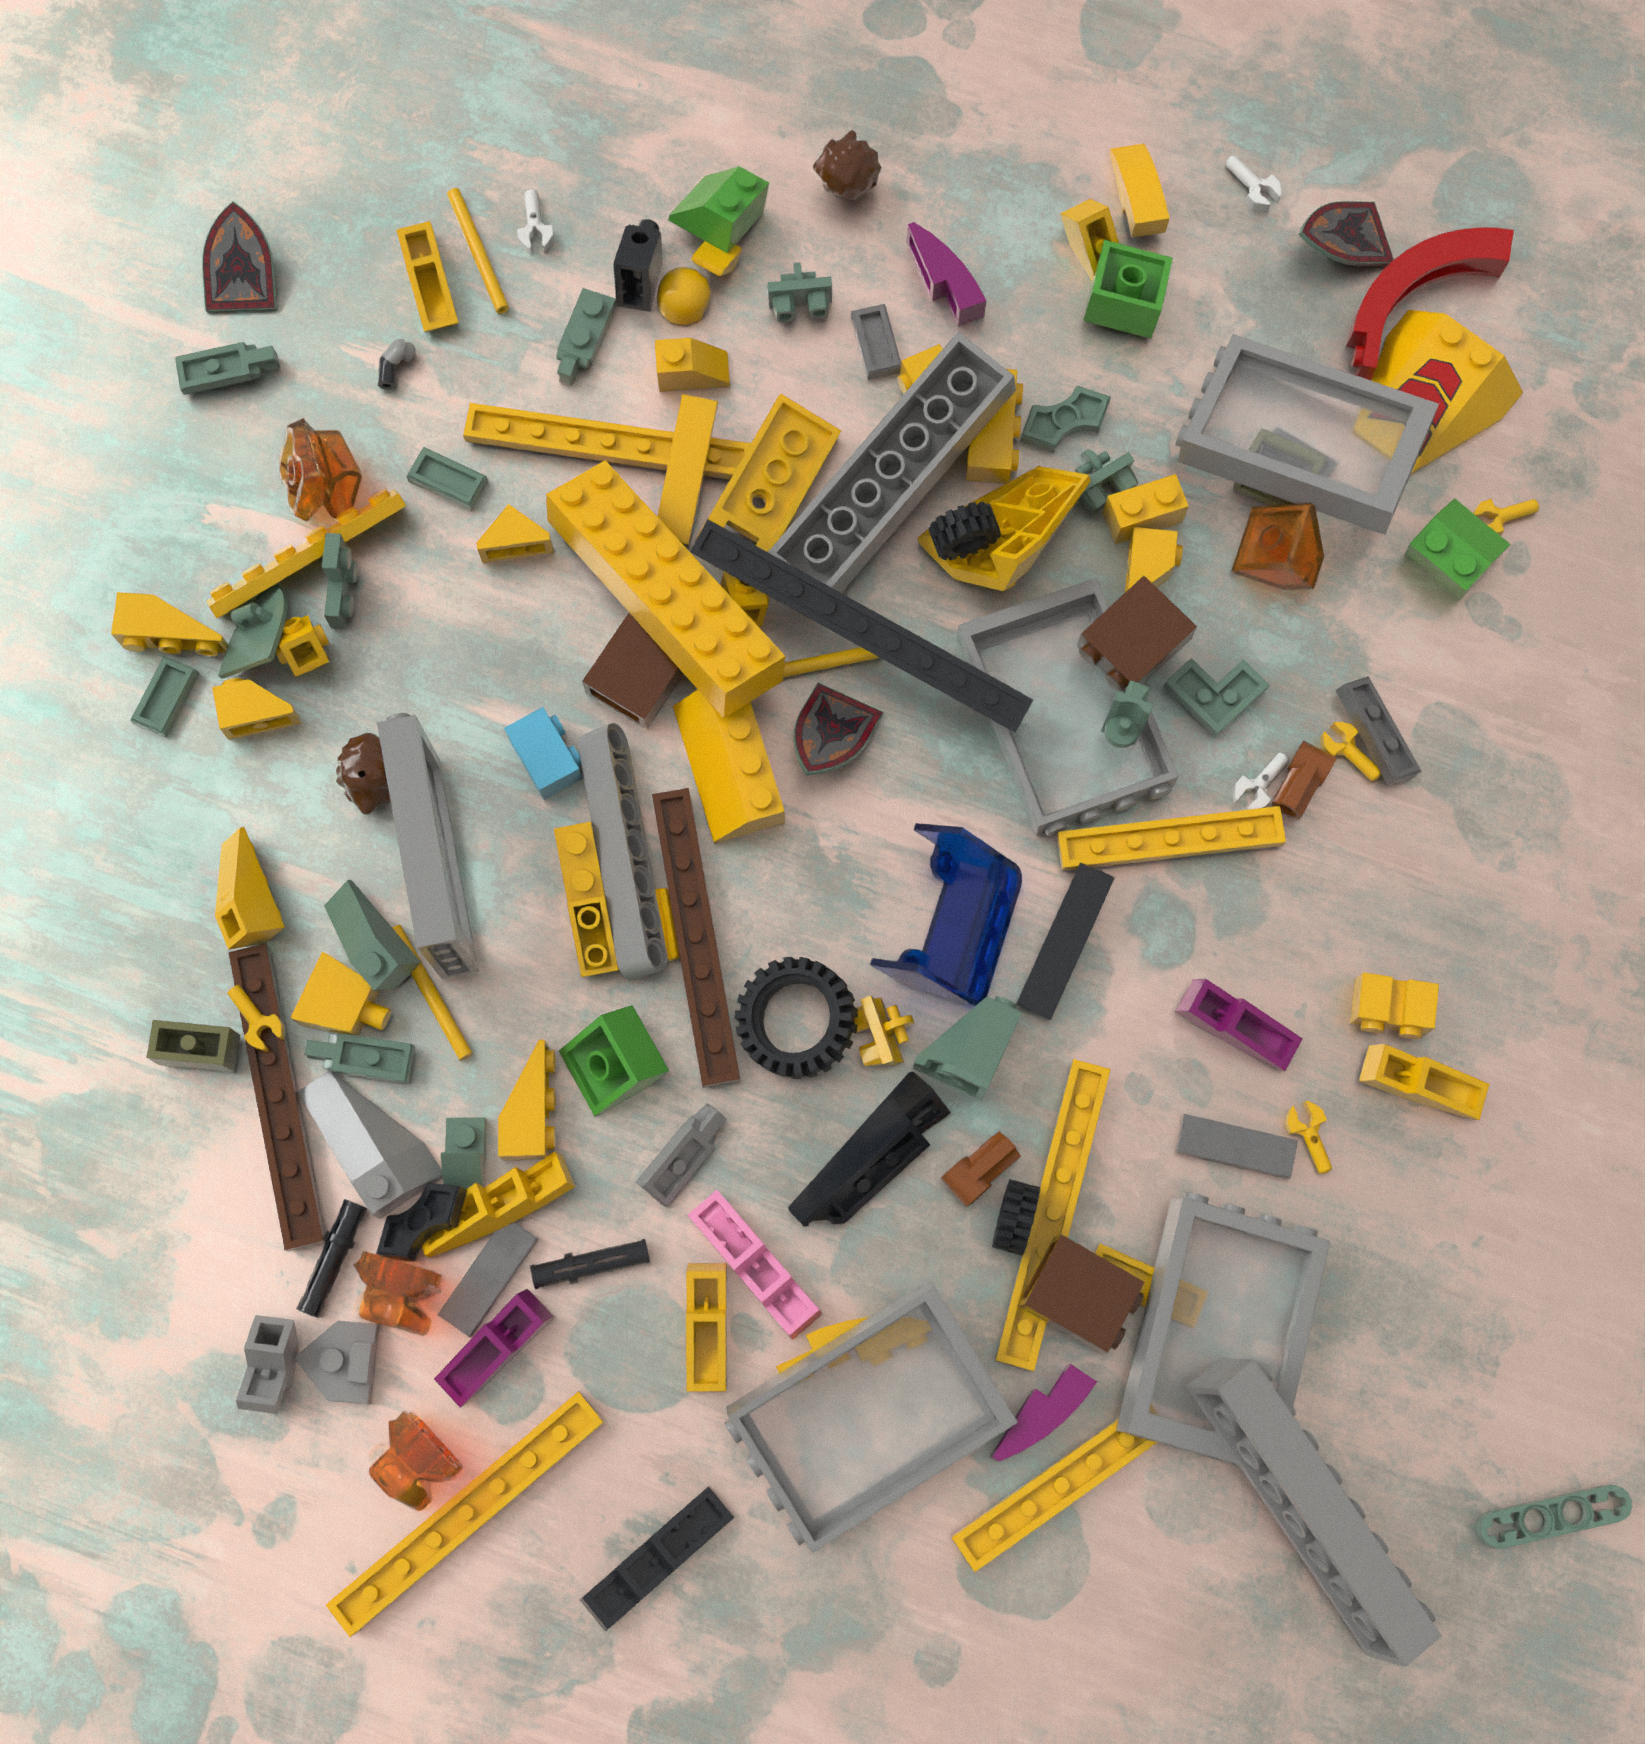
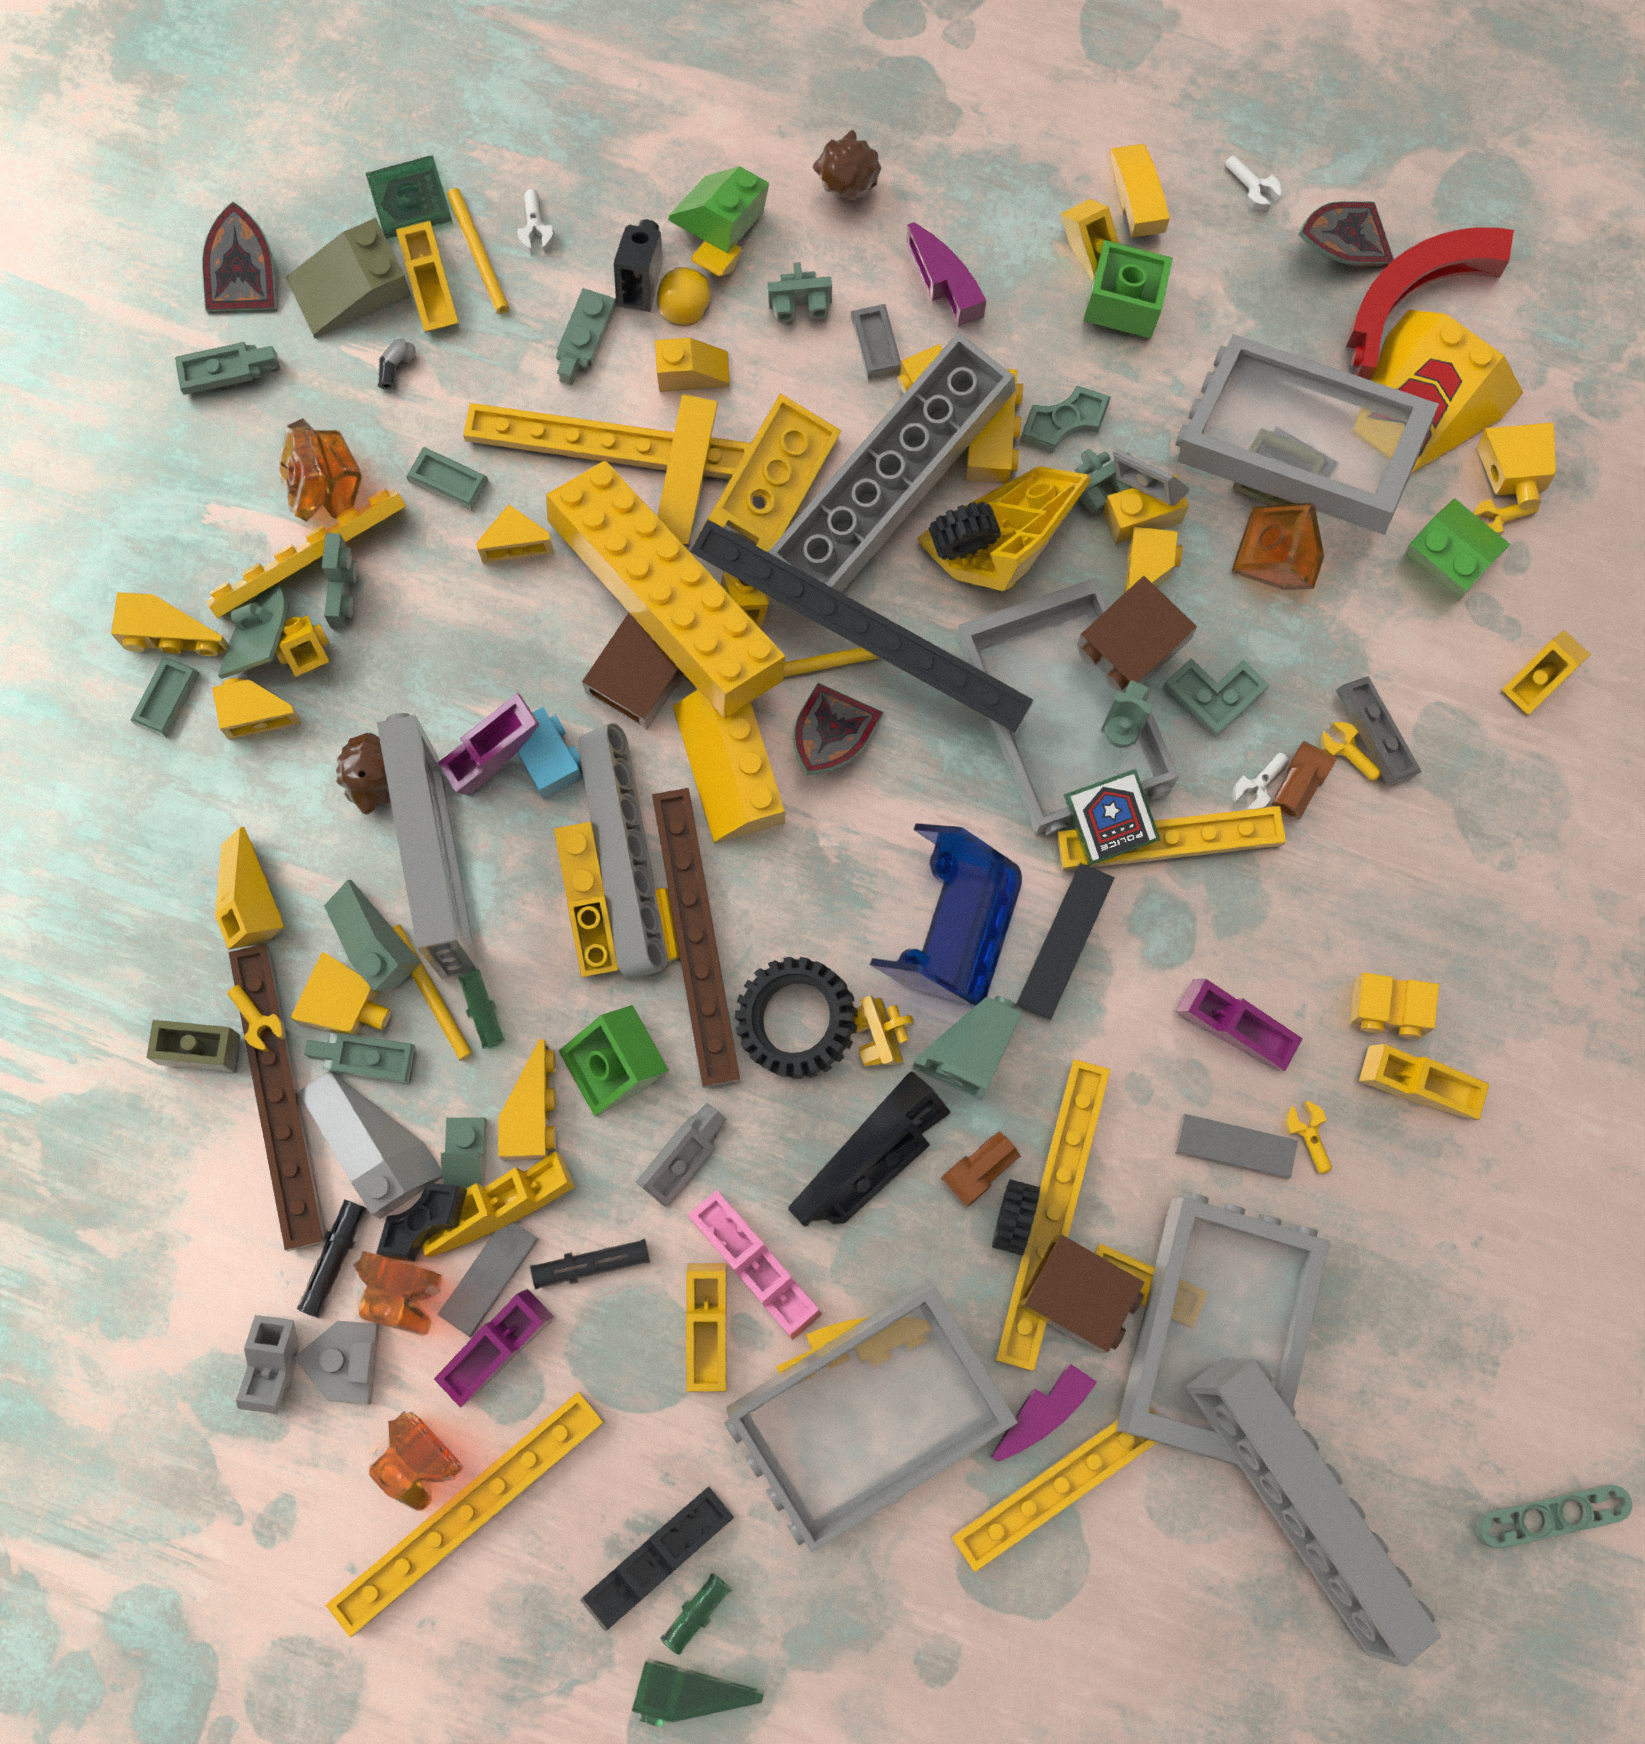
(348, 279): none -> olive slope
(408, 195): none -> clear green tile
(481, 1009): none -> clear green pin
(489, 746): none -> magenta slope
(681, 1694): none -> clear green slope
(695, 1614): none -> clear green pin
(1111, 817): none -> tile
(1148, 478): none -> light grey slope
(1519, 460): none -> yellow torso
(1546, 672): none -> yellow slope

